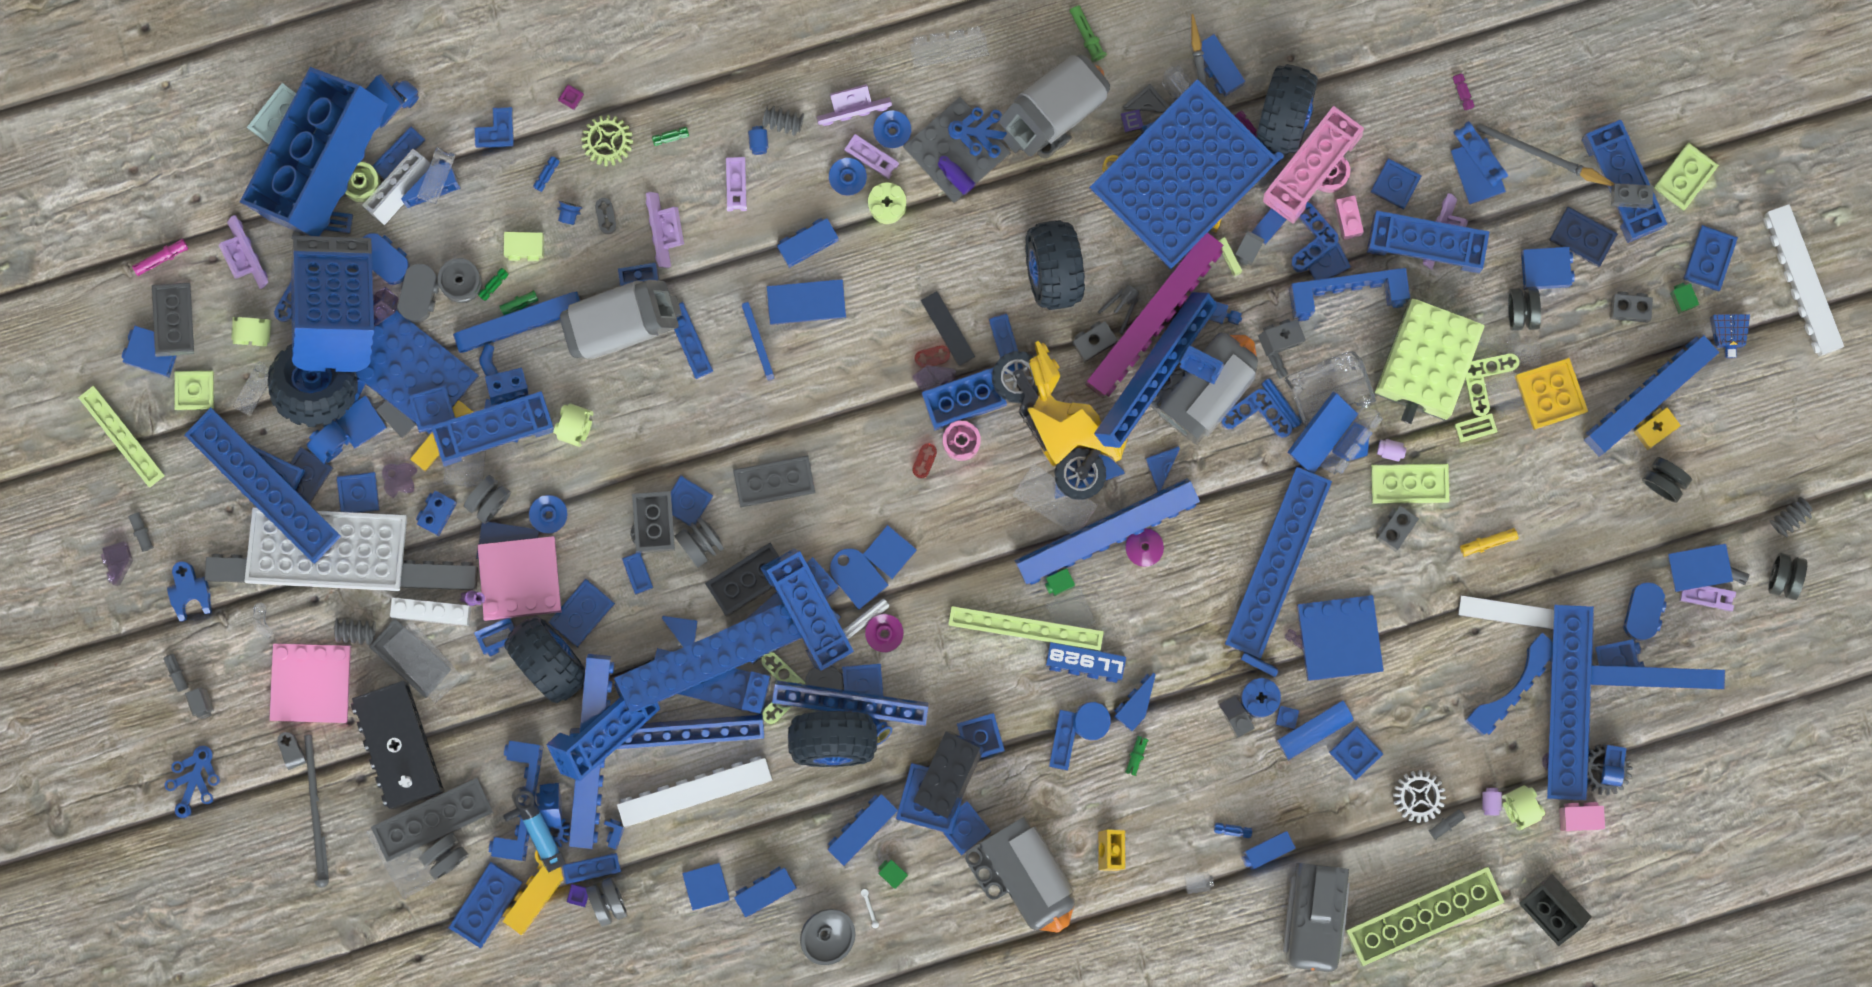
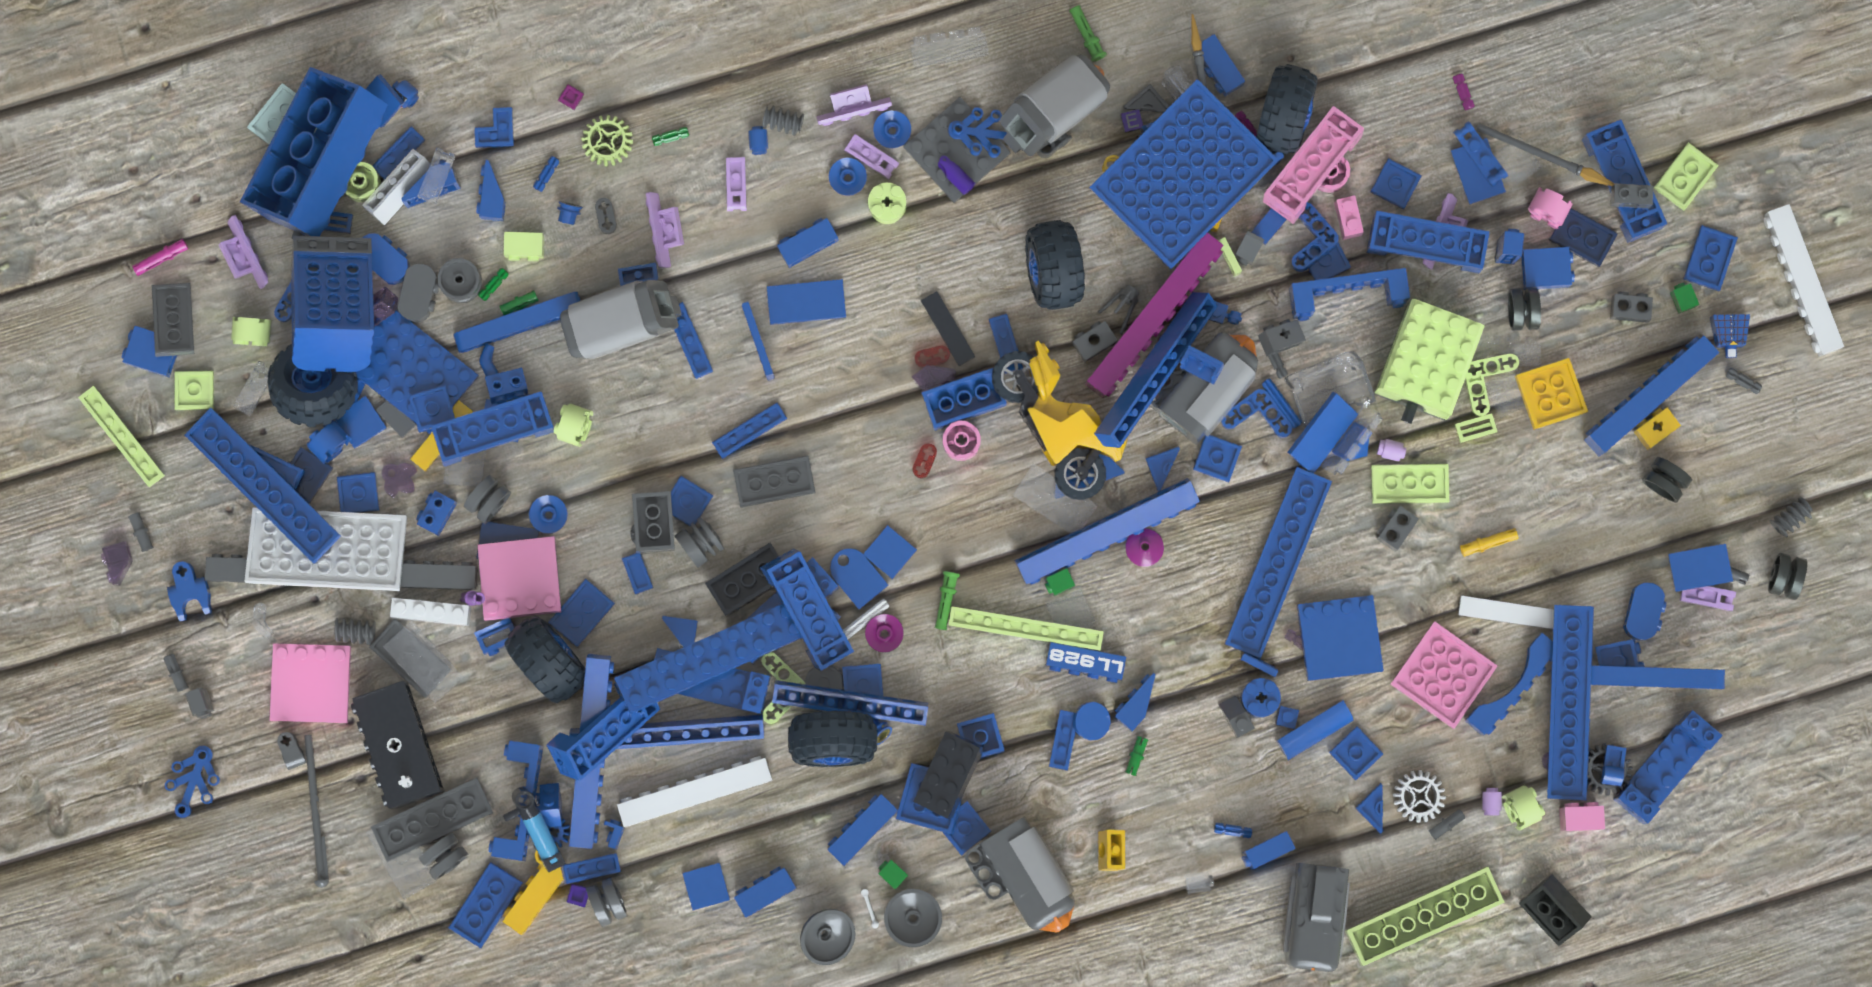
(492, 200): none -> blue slope
(749, 430): none -> blue tile
(898, 922): none -> dark grey dish
(948, 590): none -> bright green pin
(1217, 458): none -> blue tile
(1372, 808): none -> blue tile
(1444, 675): none -> bright pink plate
(1509, 247): none -> blue brick
(1549, 207): none -> bright pink brick
(1667, 766): none -> blue plate
(1744, 381): none -> dark grey axle

